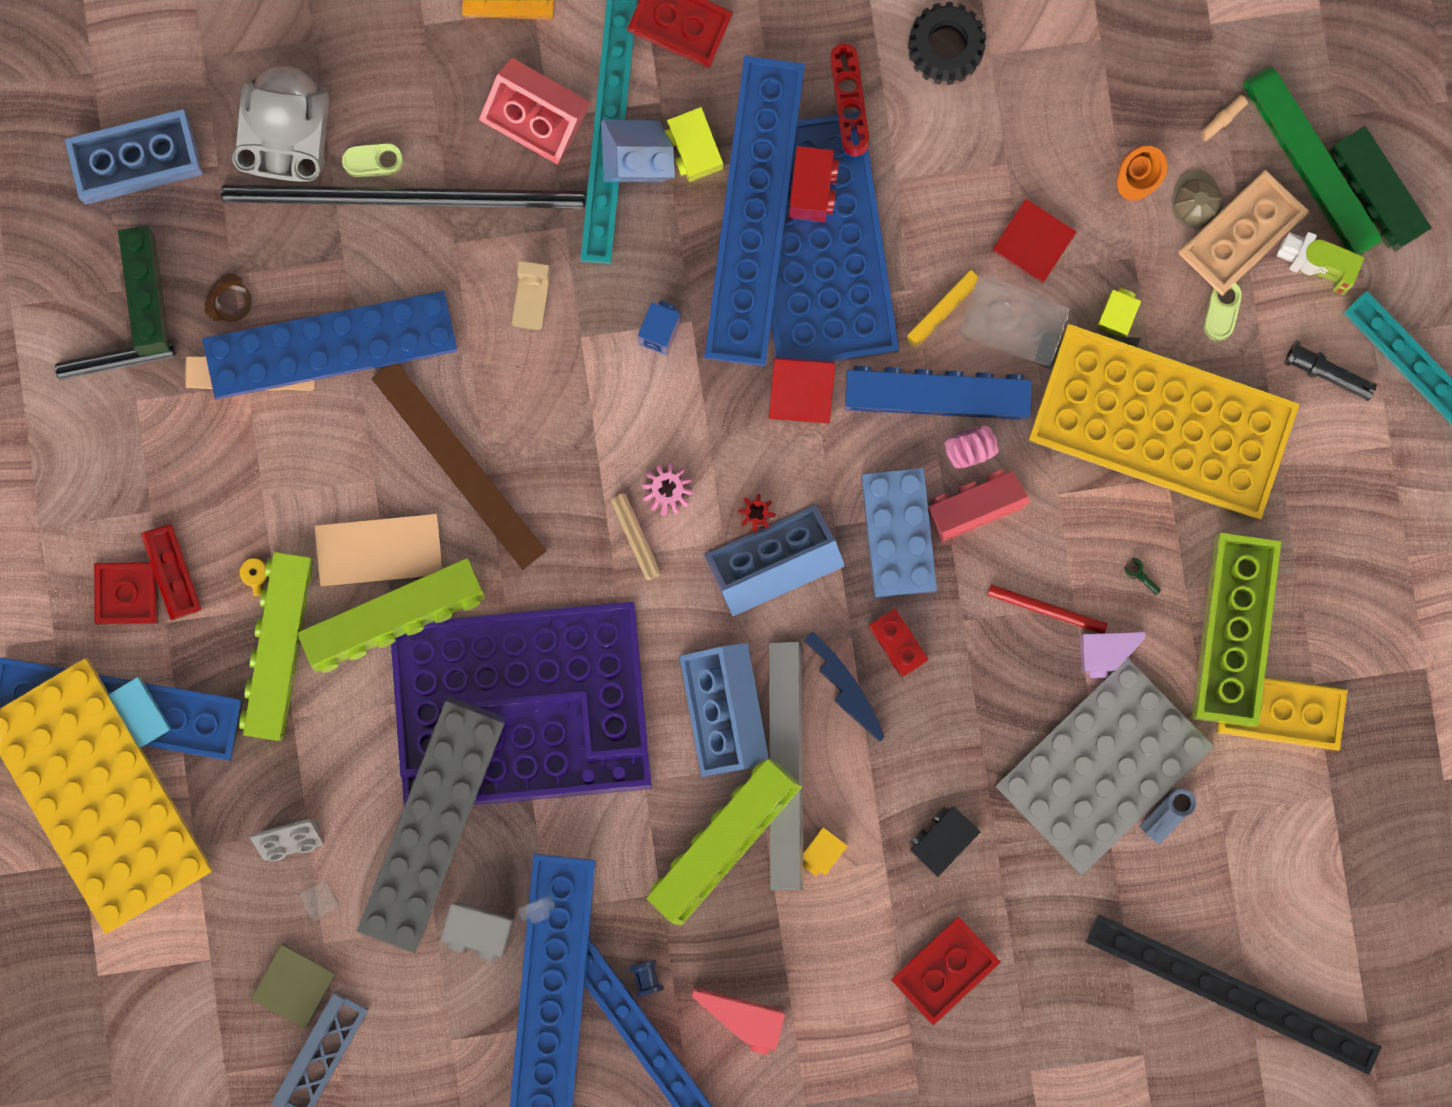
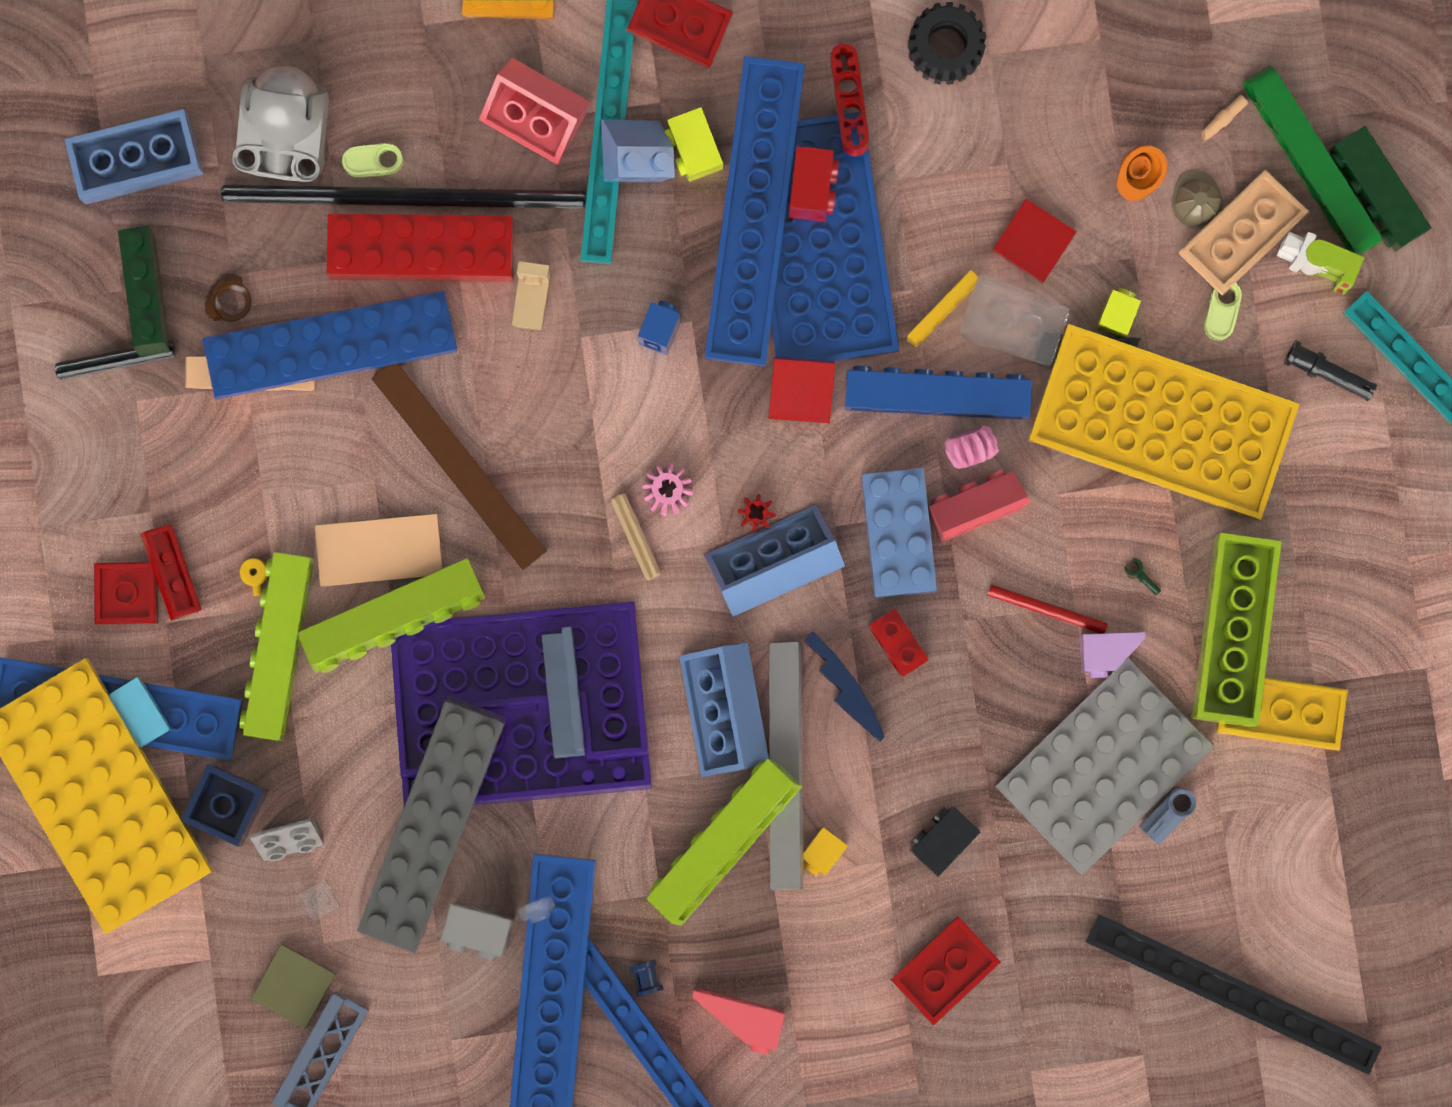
(224, 805): none -> dark blue brick
(420, 247): none -> red brick
(563, 694): none -> sand blue fence

